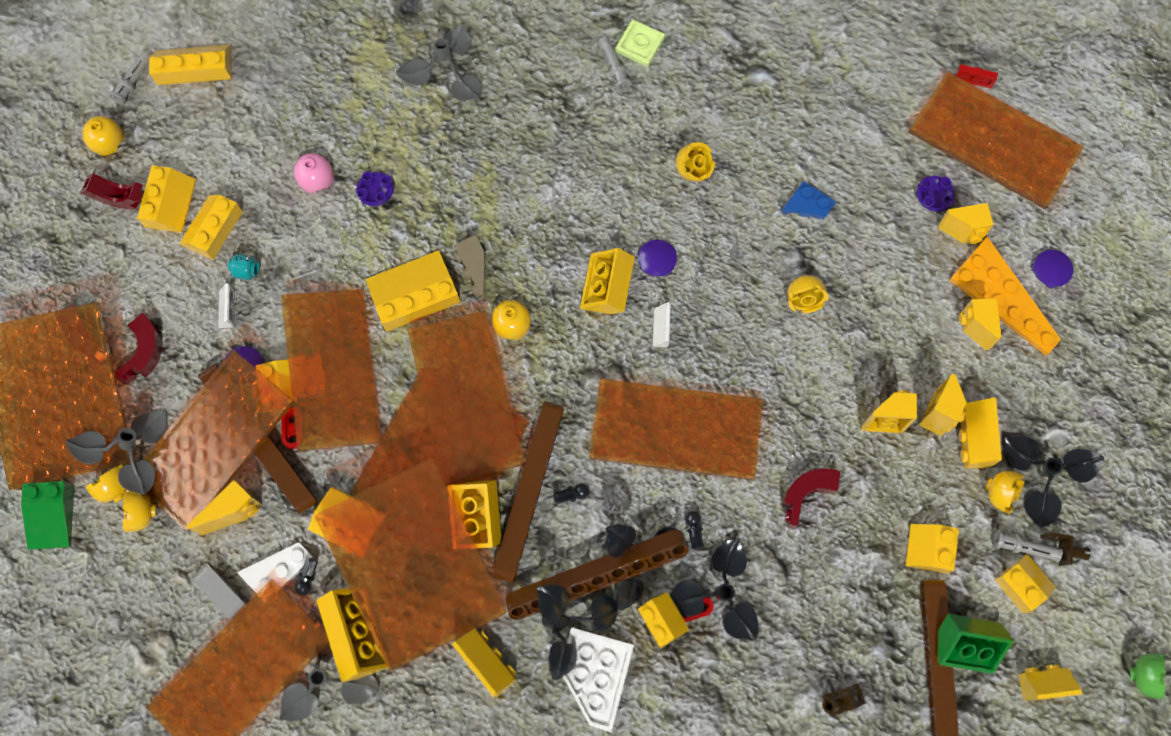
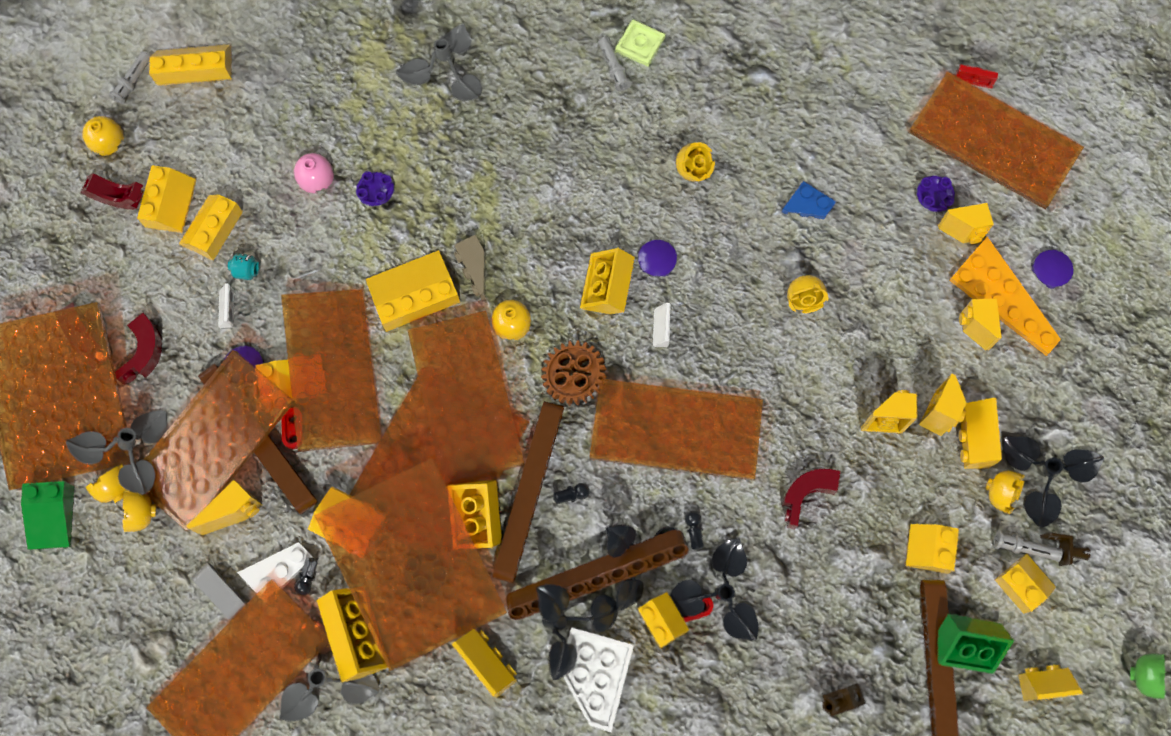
(569, 390): none -> dark orange gear

